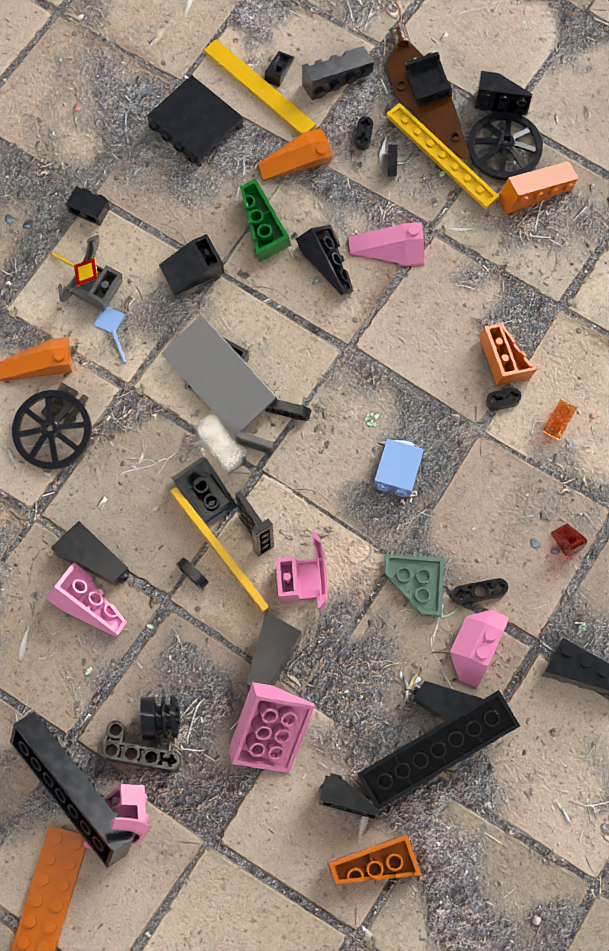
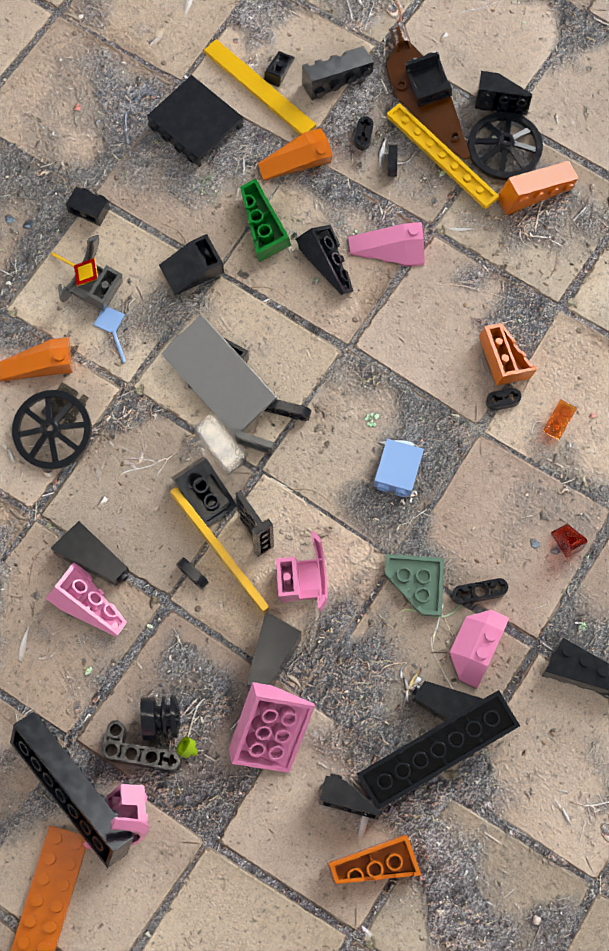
(187, 747): none -> lime tile

